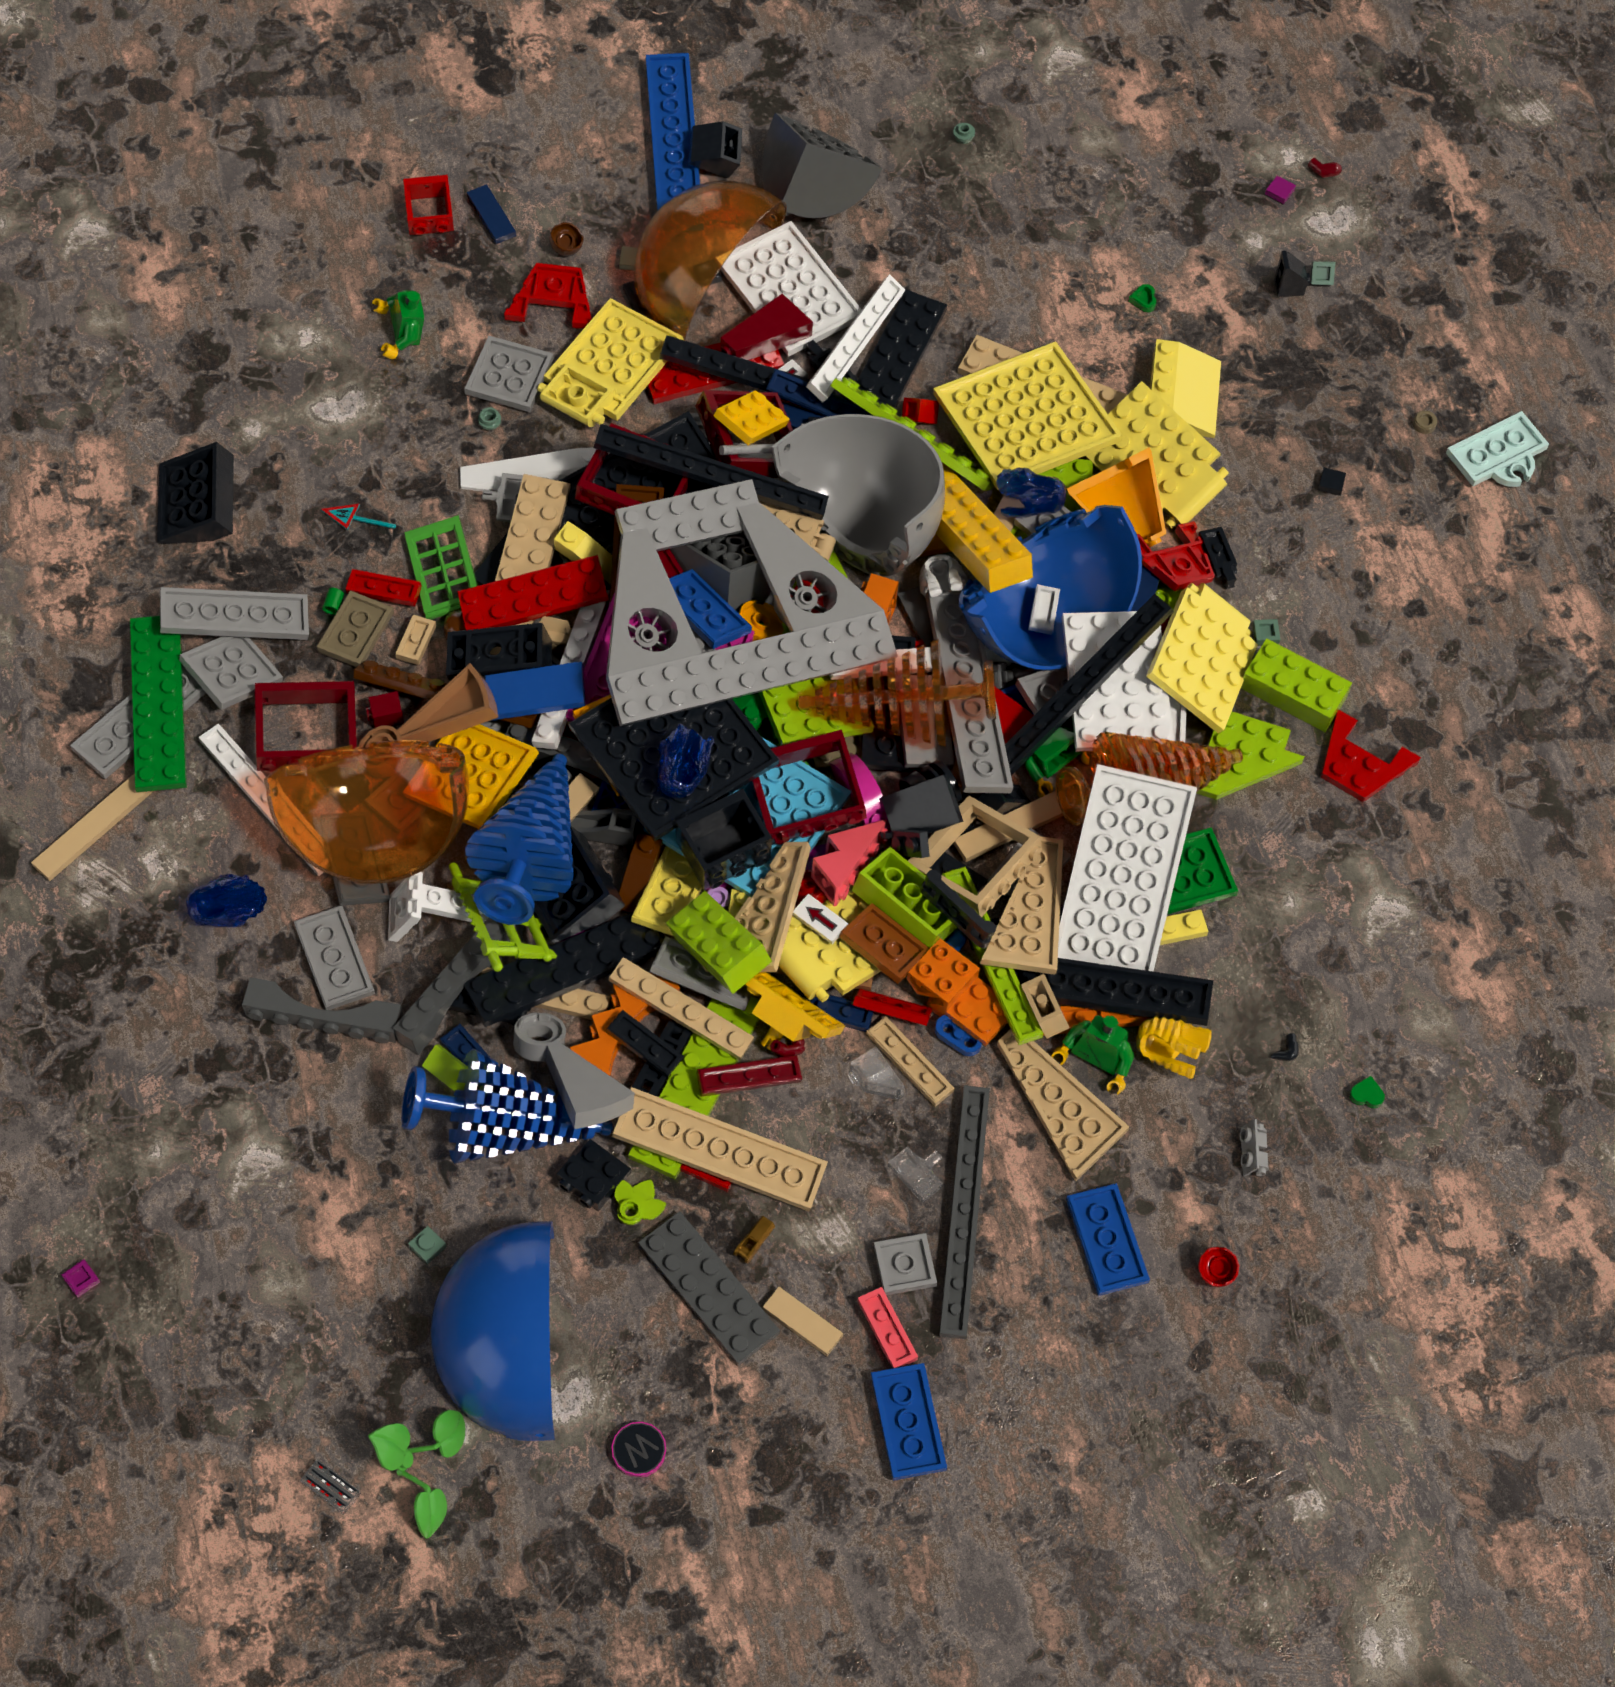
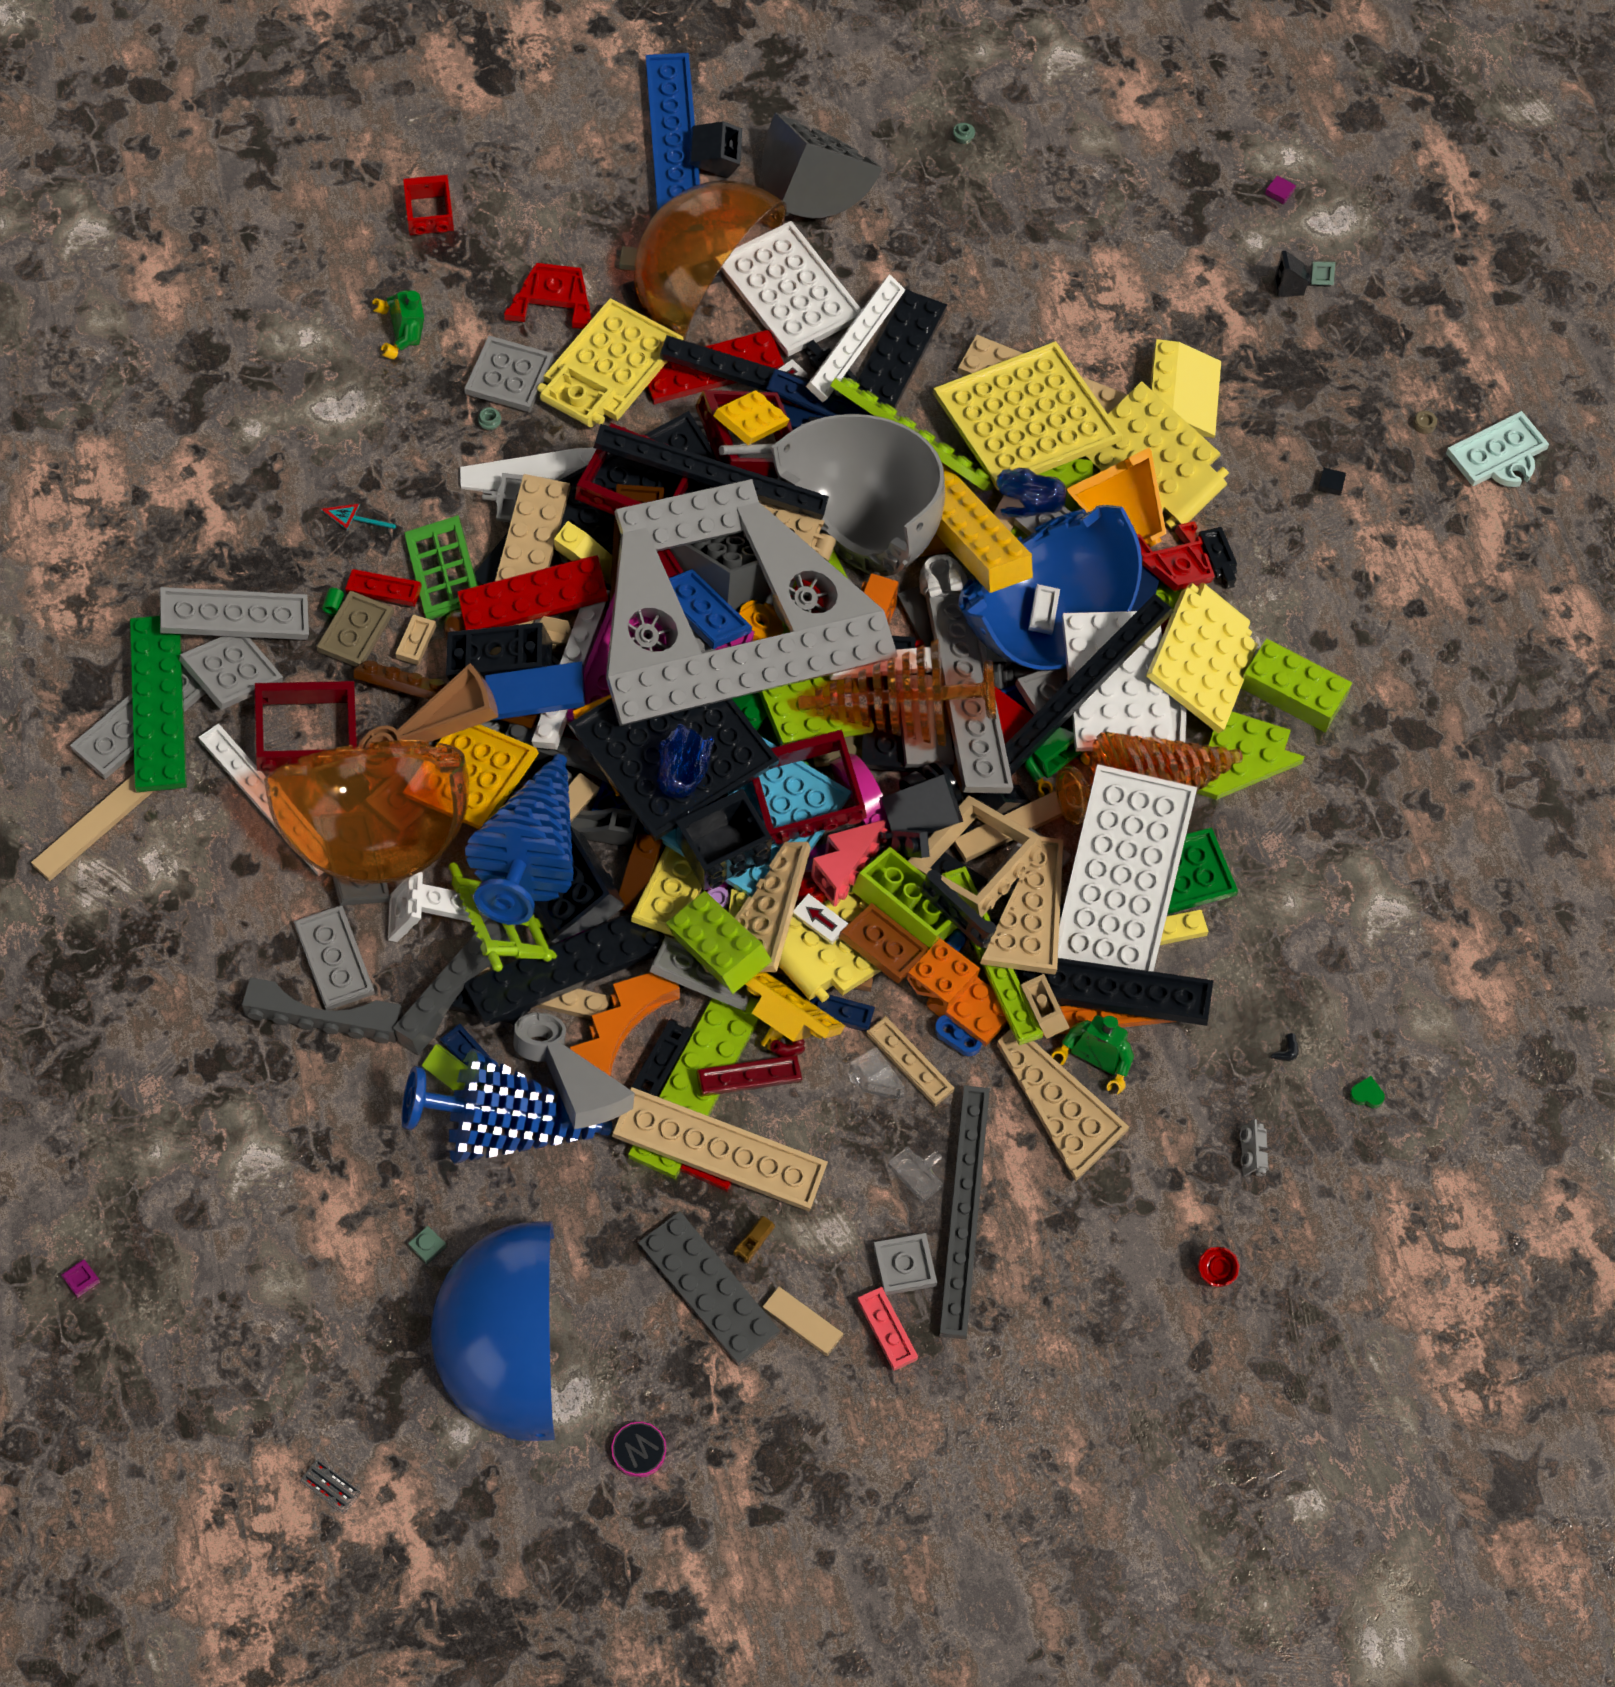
(196, 496): black slope -> none
(226, 901): clear blue hair -> none
(385, 710): dark red brick -> none
(393, 1453): bright green plant -> none
(491, 214): dark blue tile -> none
(566, 239): reddish brown hair -> none
(592, 1175): black plate -> none
(638, 1199): lime plate -> none
(644, 1043): black tile -> none
(681, 1008): tan plate -> none
(767, 330): dark red slope -> none
(892, 1006): red tile -> none
(908, 1421): blue plate -> none
(921, 410): red panel -> none
(1107, 1239): blue tile -> none
(1144, 298): green tile -> none
(1166, 1038): yellow hair -> none
(1266, 629): sand green plate -> none
(1325, 170): dark red arm -> none
(1357, 769): red wing -> none

